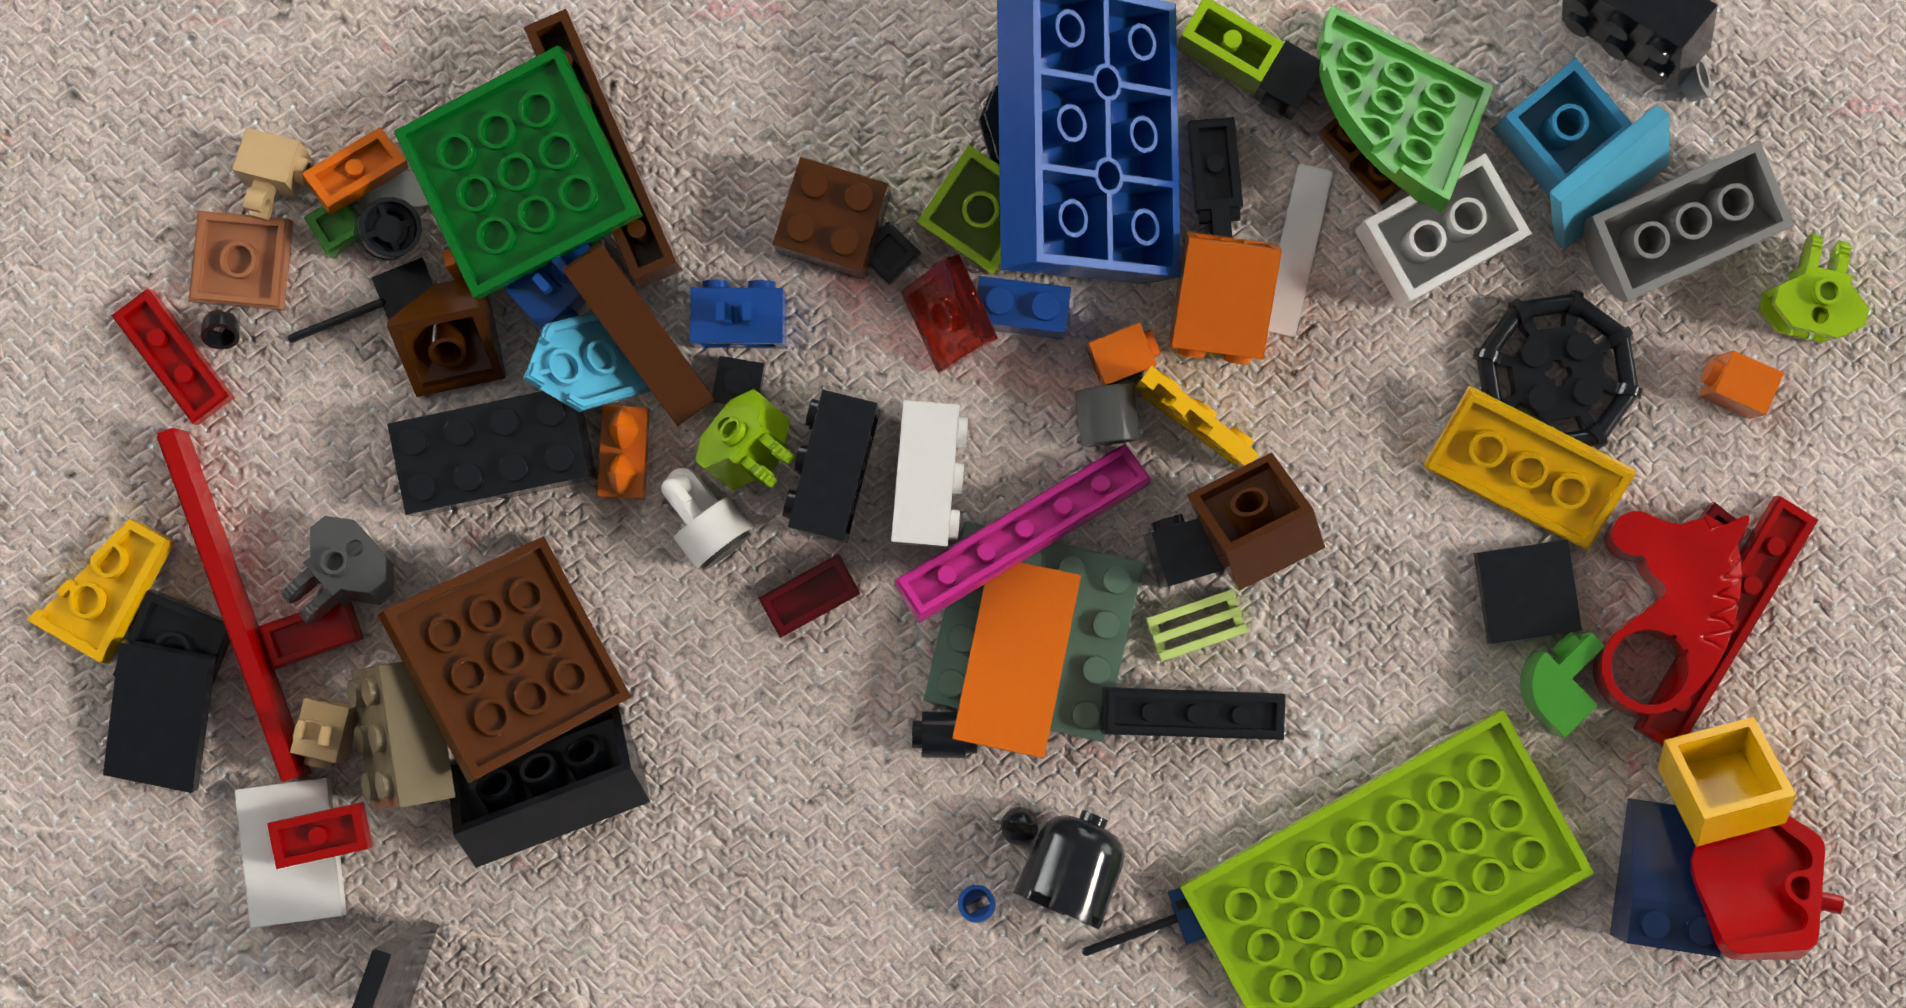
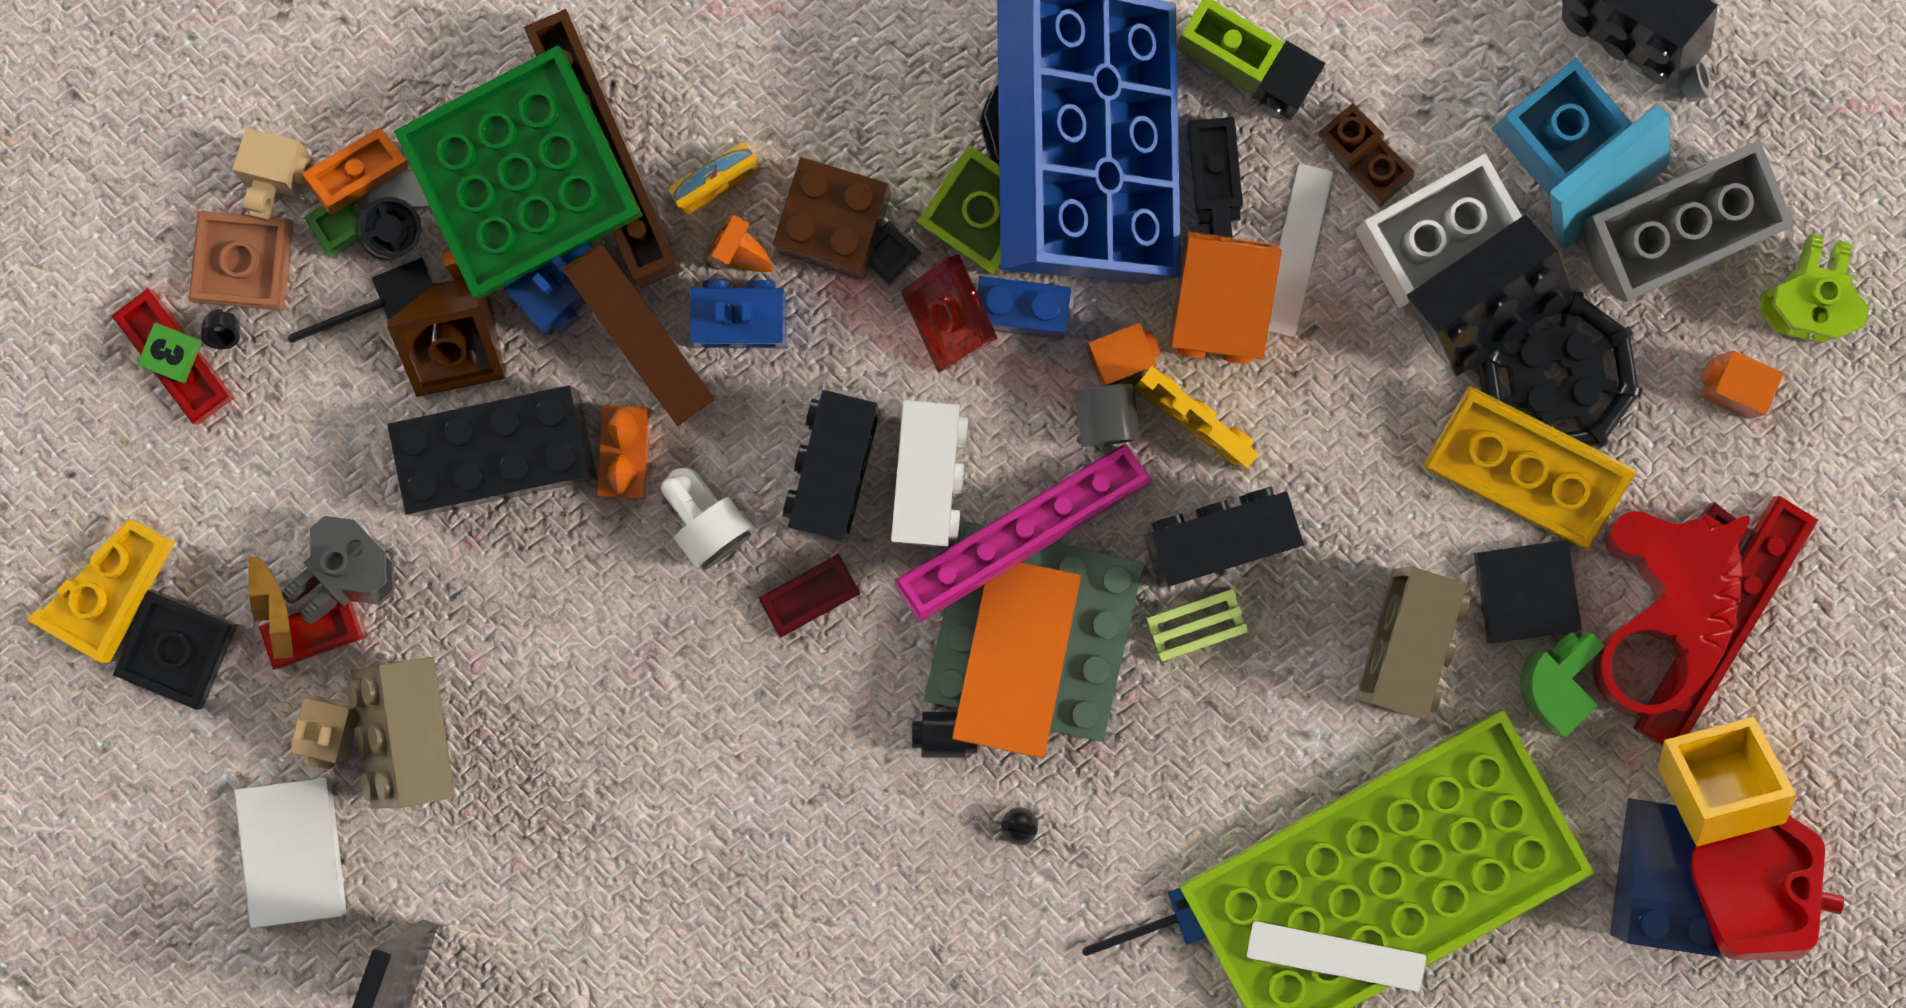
(159, 715): black tile -> none
(169, 352): none -> bright green tile
(232, 601): red tile -> none
(269, 605): none -> pearl gold slope
(320, 835): red plate -> none
(504, 658): reddish brown plate -> none
(550, 790): black slope -> none
(582, 365): medium azure tile -> none
(714, 178): none -> yellow slope
(736, 378): black plate -> none
(737, 248): none -> orange tile
(745, 442): lime hinge -> none
(972, 895): blue hinge -> none
(1073, 868): black cylinder -> none
(1193, 713): black tile -> none
(1257, 521): reddish brown slope -> none
(1336, 956): none -> white sticker
(1400, 105): bright green plate -> none
(1413, 642): none -> dark tan brick
(1491, 295): none -> black brick

